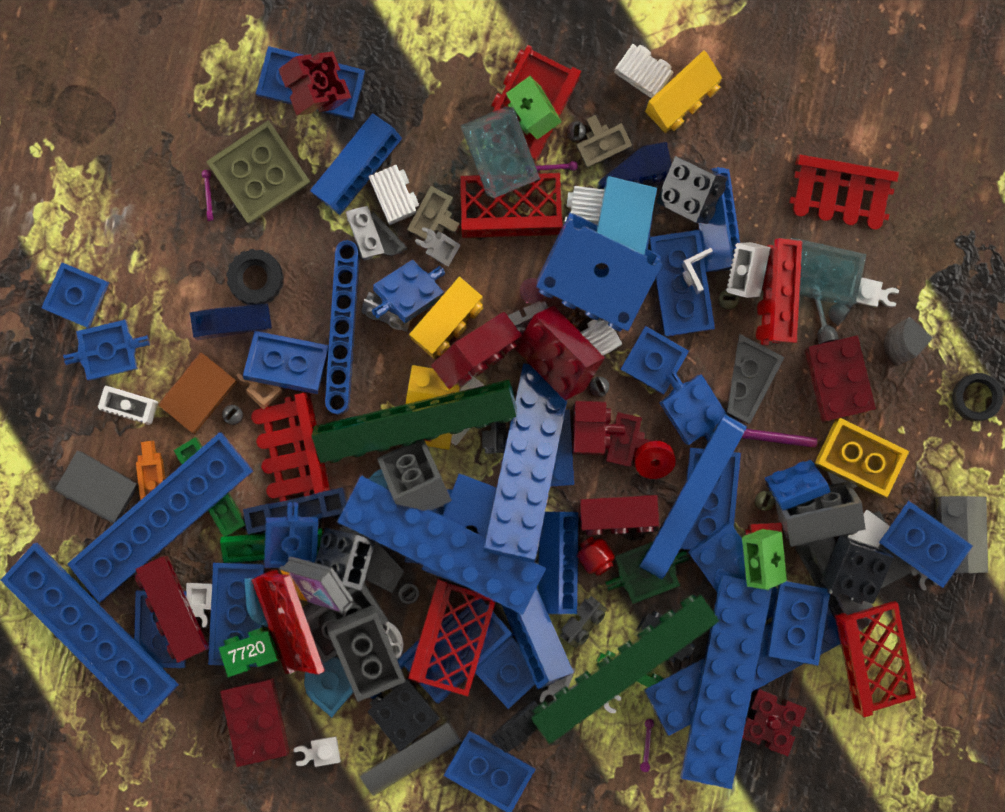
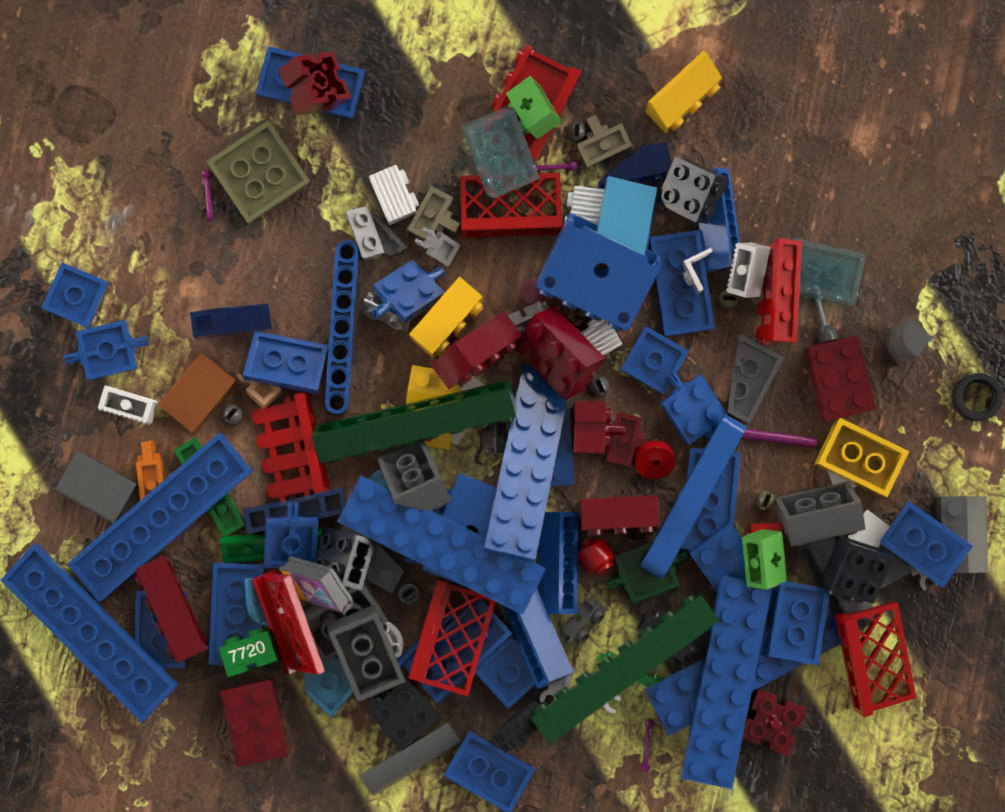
(199, 598): white plate -> none
(252, 258): black tyre -> none
(323, 751): white plate -> none
(356, 163): blue brick -> none
(644, 71): white brick -> none
(797, 485): blue plate -> none
(831, 183): red fence -> none
(838, 313): dark grey hinge -> none
(871, 293): white plate -> none

